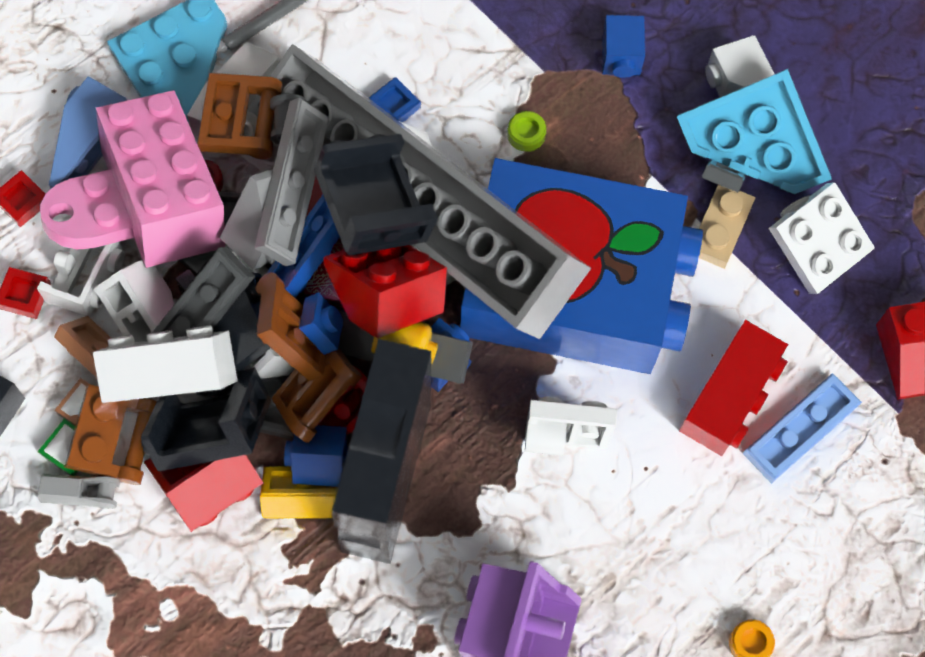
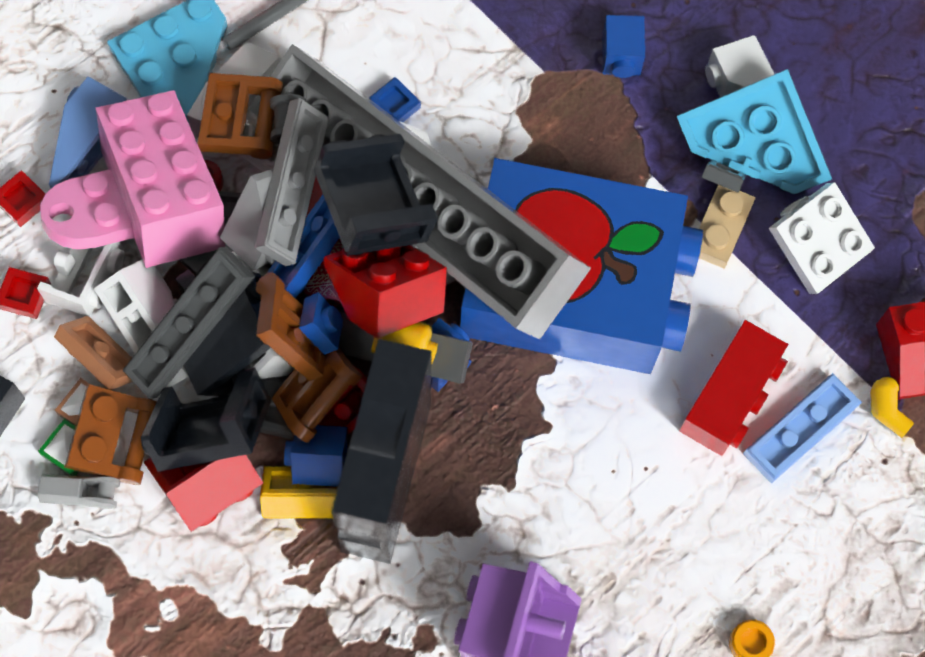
(165, 364): white brick -> none
(526, 131): lime tile -> none
(556, 424): white plate -> none
(885, 406): none -> yellow arm

